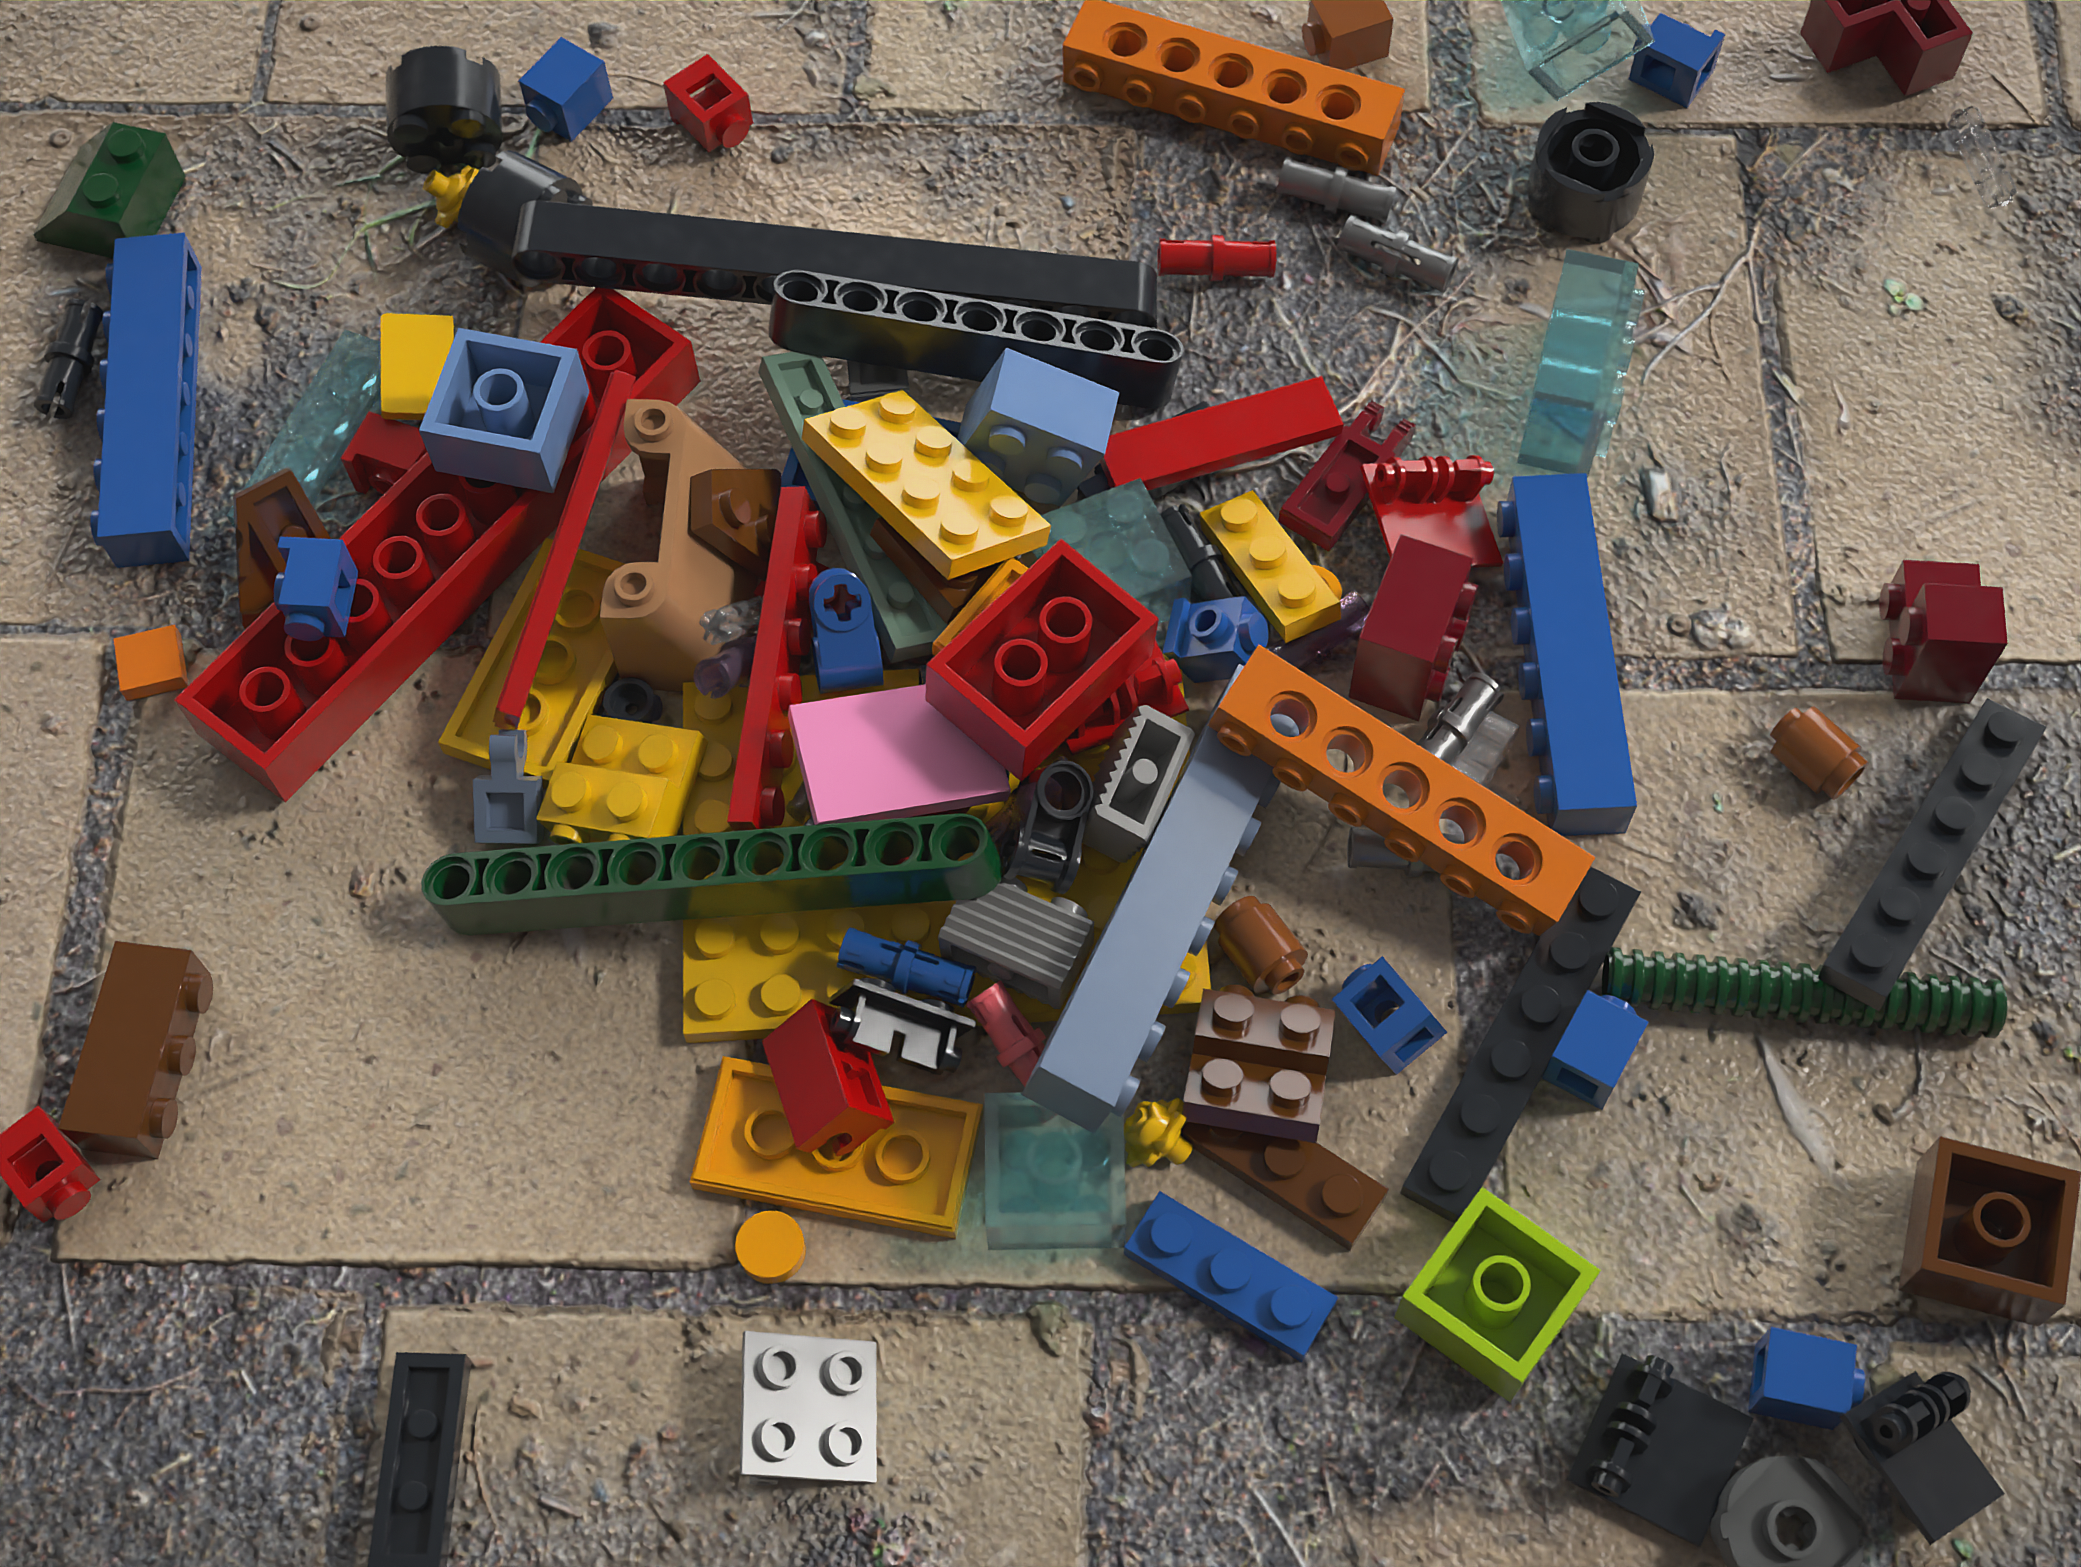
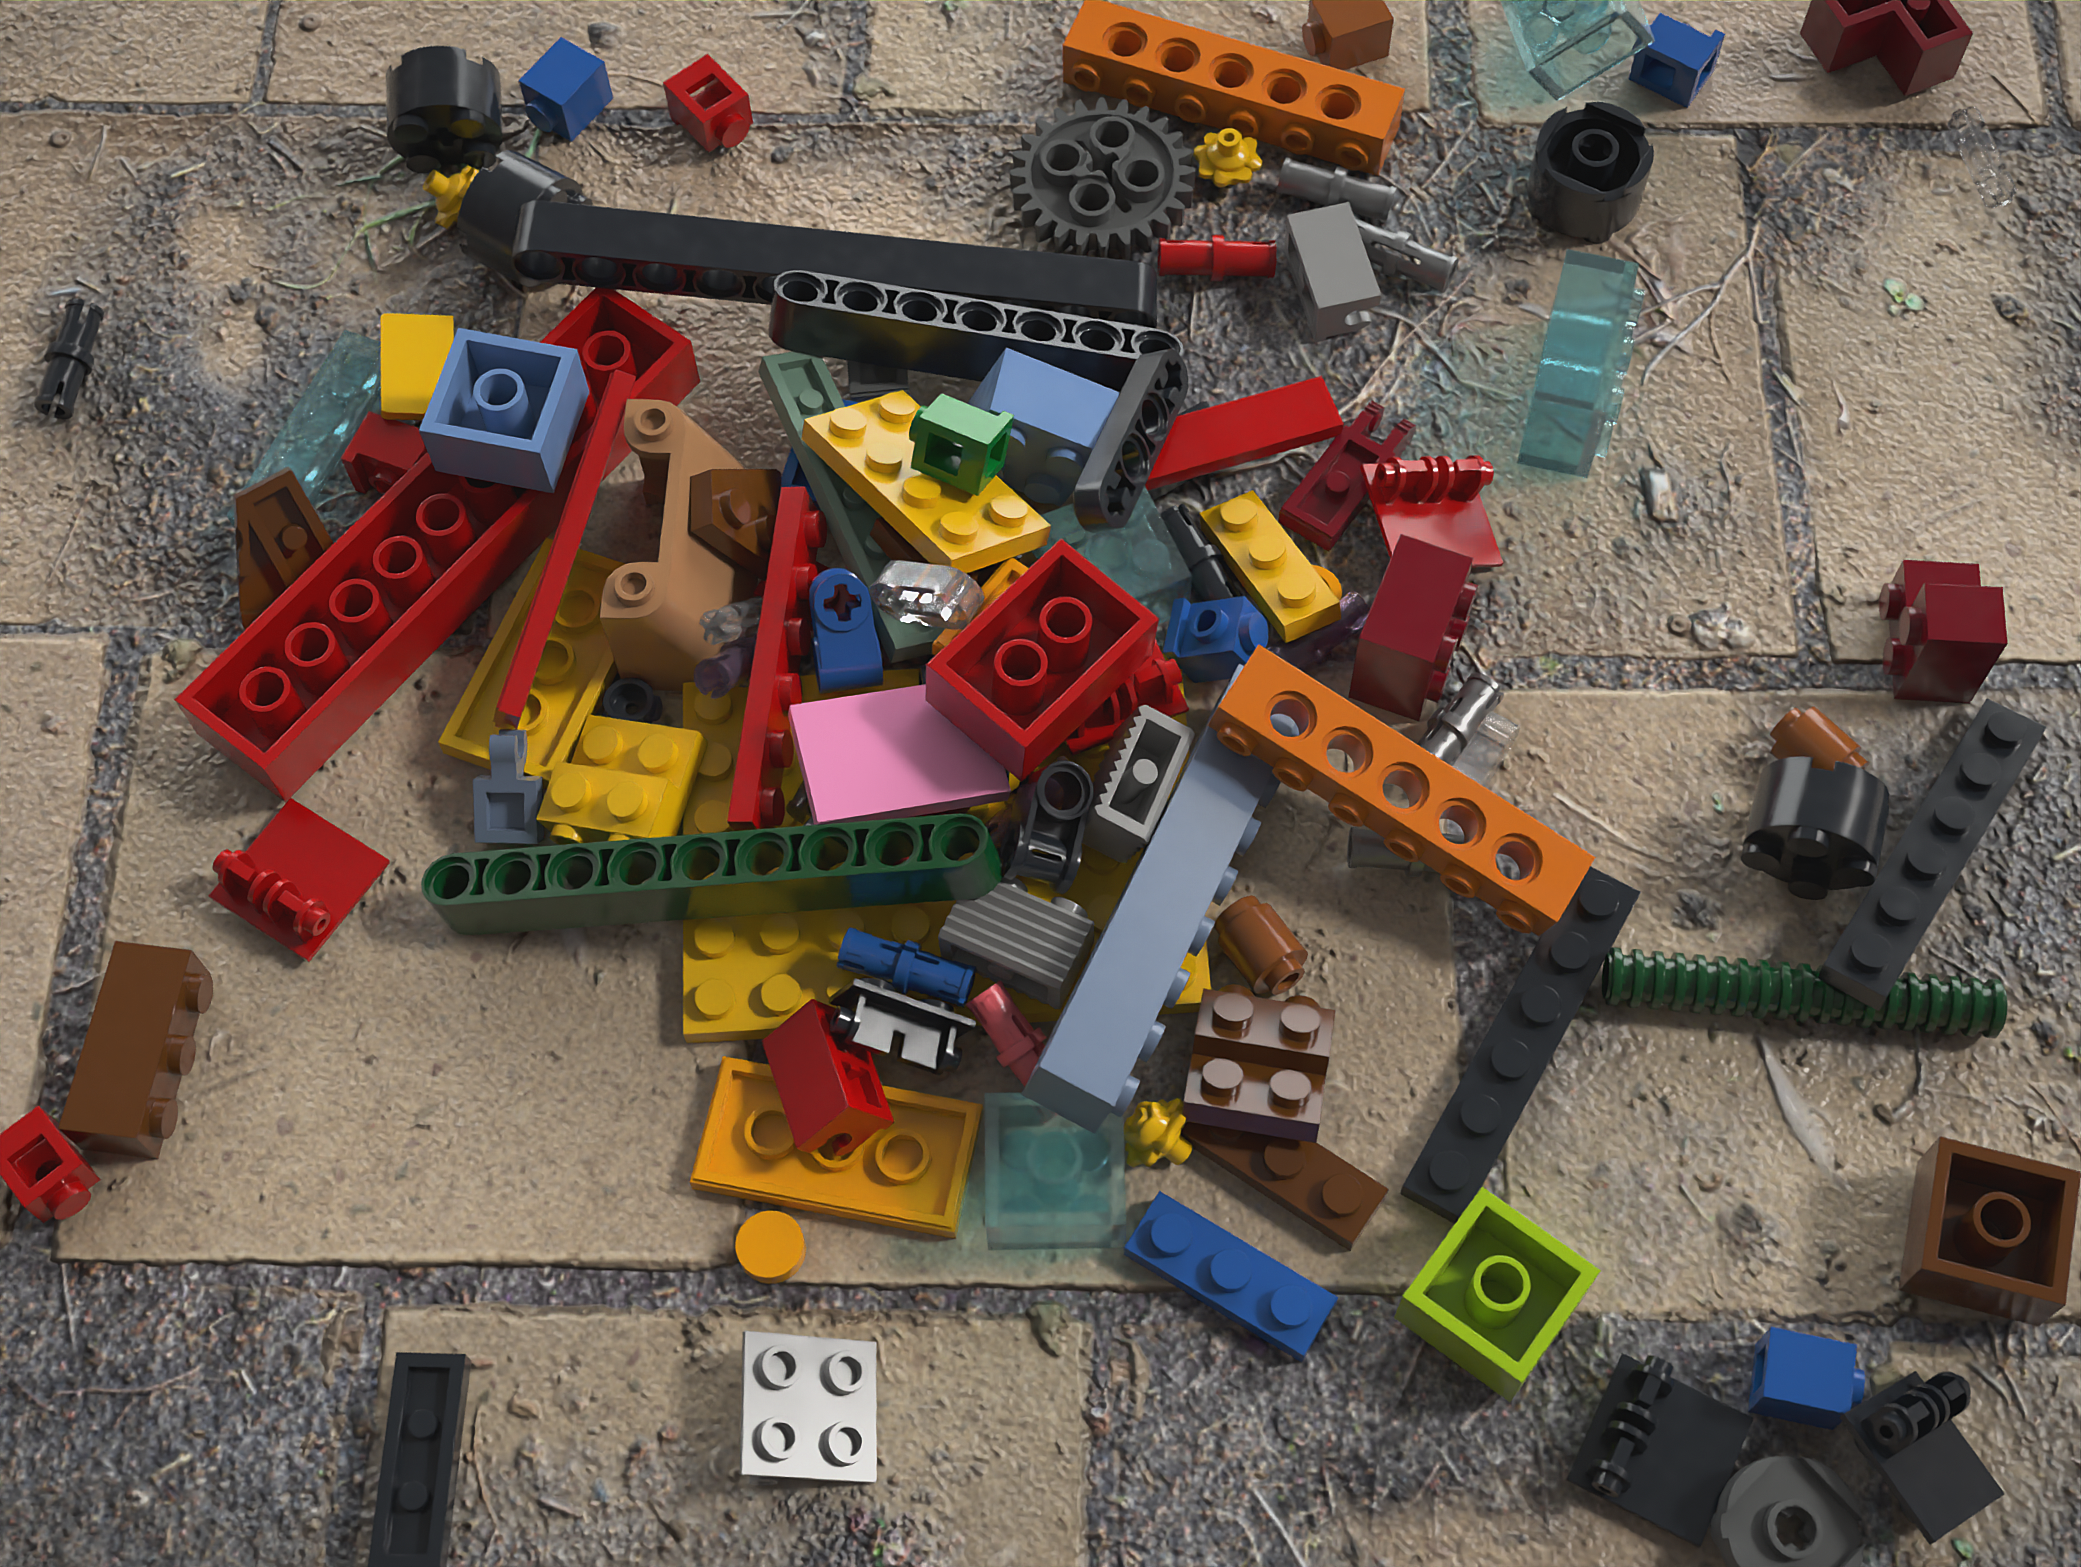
(113, 190): dark green slope -> none
(148, 402): blue brick -> none
(150, 662): orange tile -> none
(297, 879): none -> red hinge
(315, 587): blue brick -> none
(927, 594): none -> clear beam
(959, 443): none -> green brick
(1124, 166): none -> dark grey gear
(1130, 441): none -> black beam
(1227, 158): none -> yellow plant
(1330, 270): none -> light grey hinge
(1401, 1035): blue brick -> none
(1568, 656): blue brick -> none
(1595, 1048): blue brick -> none
(1816, 826): none -> black brick

